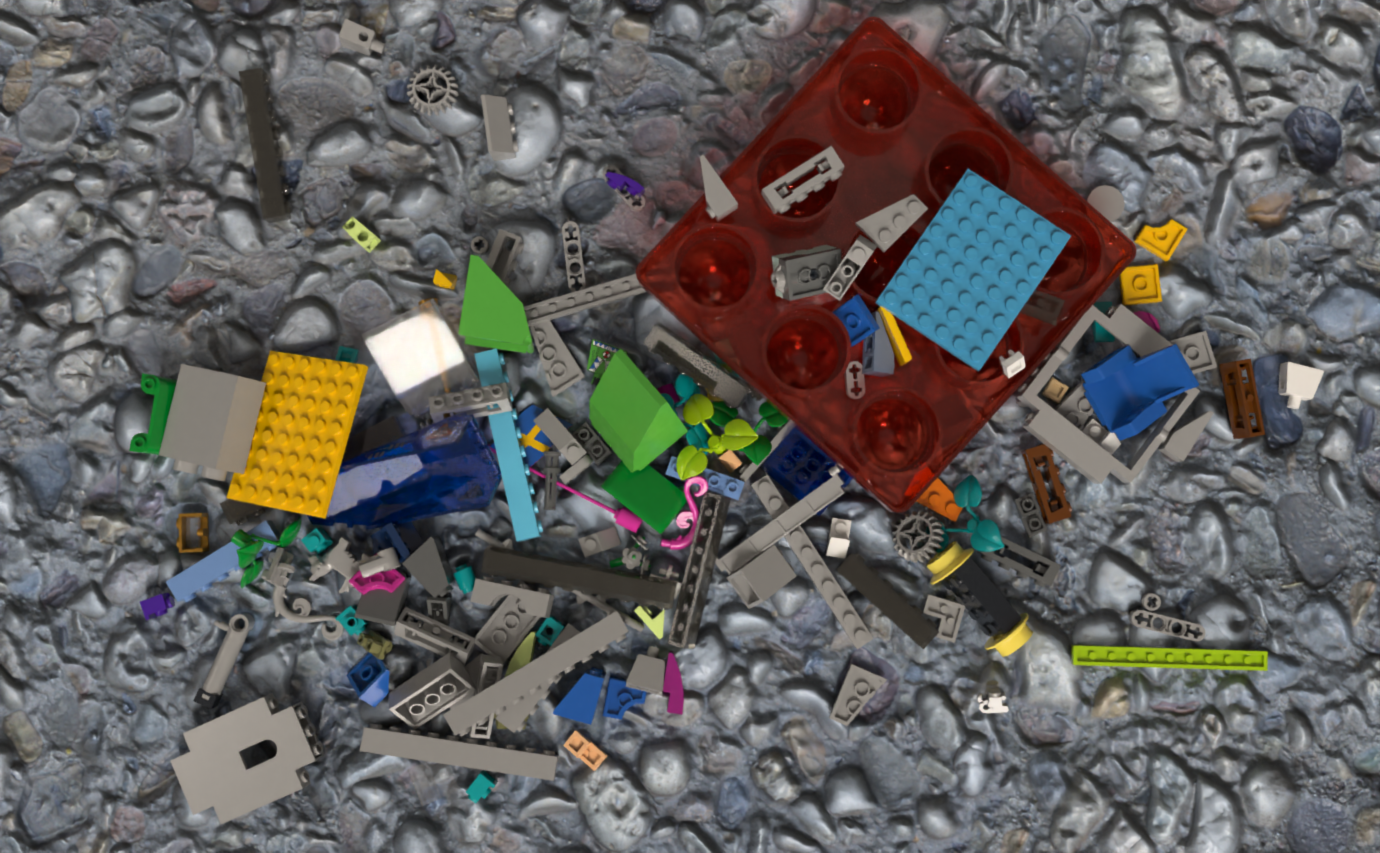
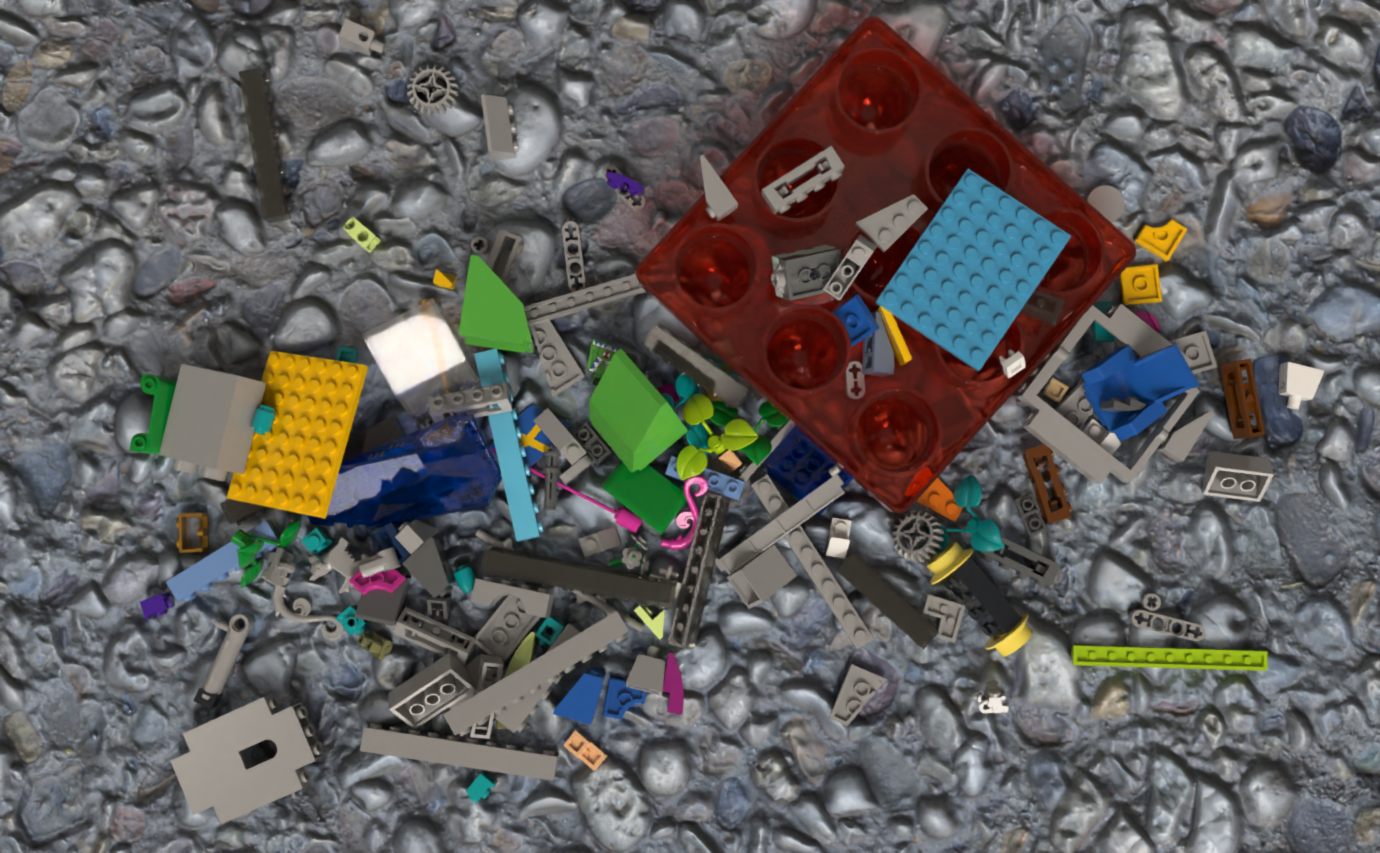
(263, 419): none -> teal brick
(370, 679): blue slope -> none
(414, 534): none -> light grey slope
(1122, 405): none -> dark grey slope
(1236, 476): none -> light grey slope

